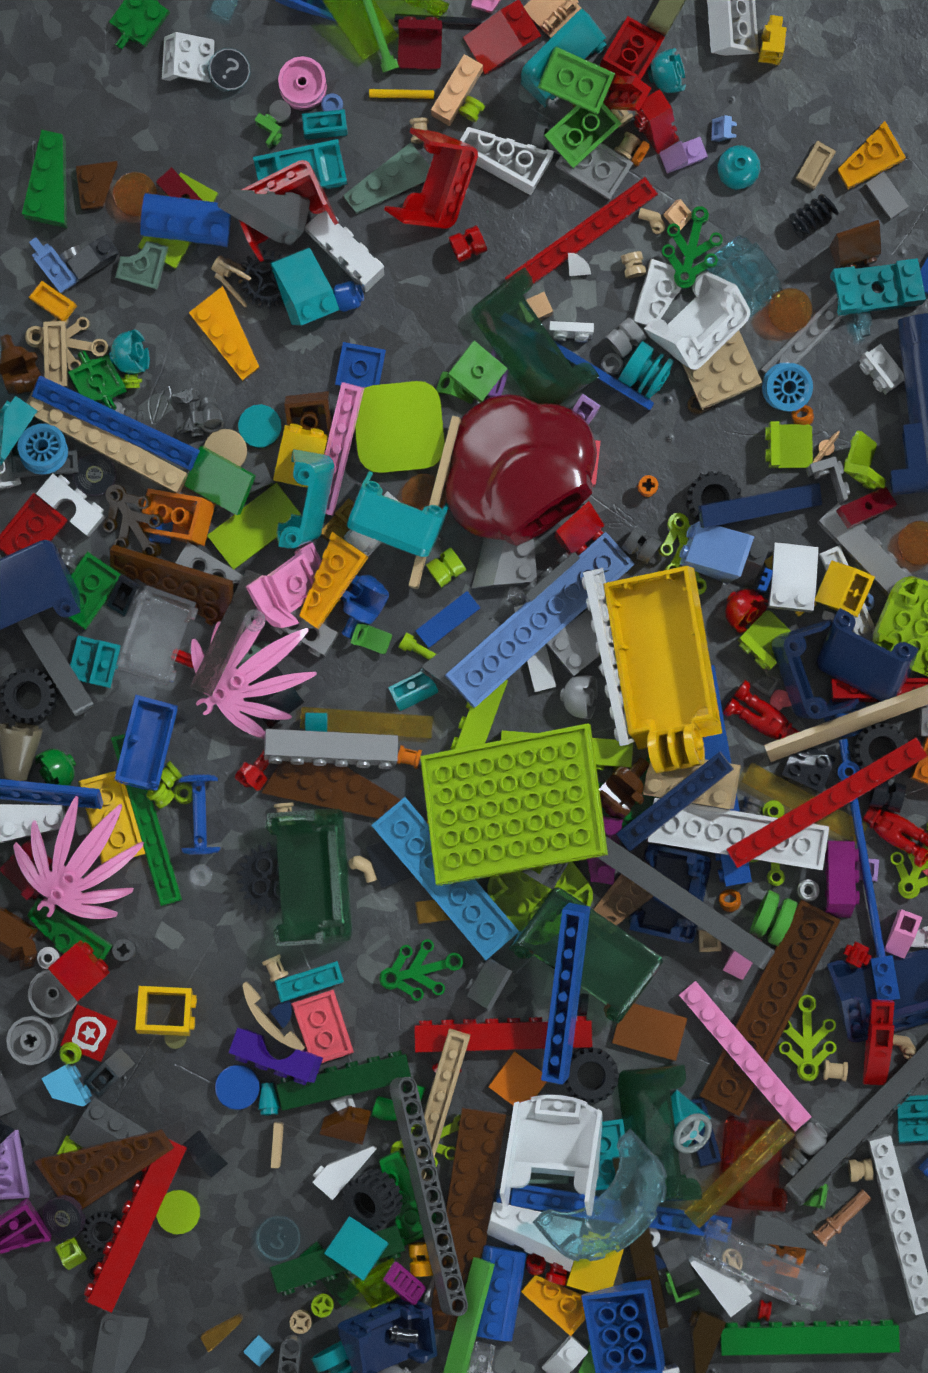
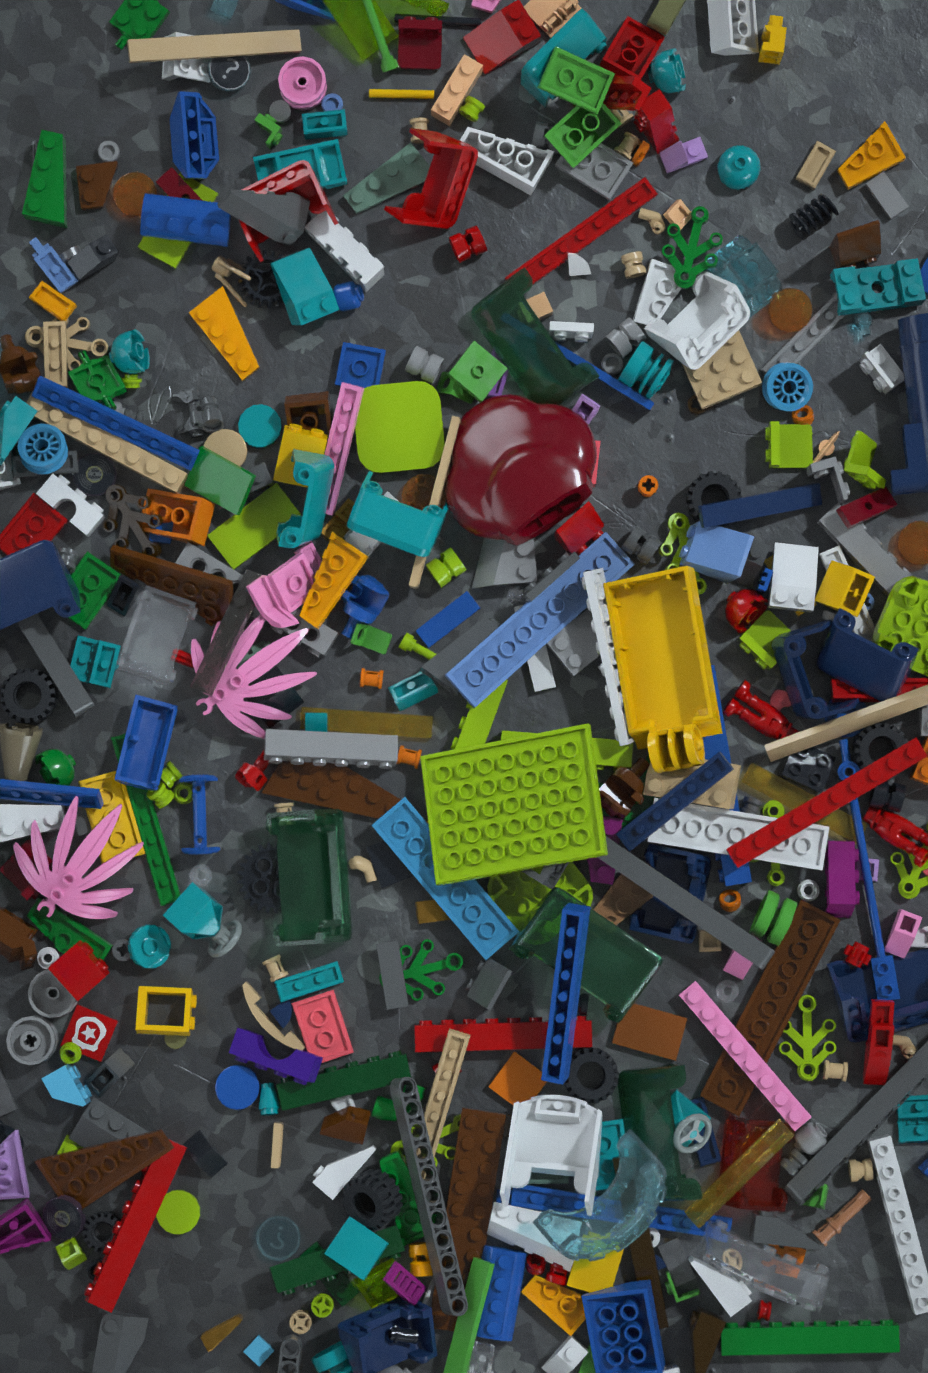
(108, 151): none -> light grey tile
(145, 266): sand green tile -> none
(149, 946): none -> teal tile
(193, 136): none -> blue wedge
(200, 917): none -> teal piece
(213, 46): none -> tan tile
(258, 616): clear plate -> none
(371, 678): none -> orange bush
(392, 975): none -> dark grey tile
(425, 365): none -> light grey wheel
(579, 696): light grey cylinder -> none
(722, 128): light blue tile -> none

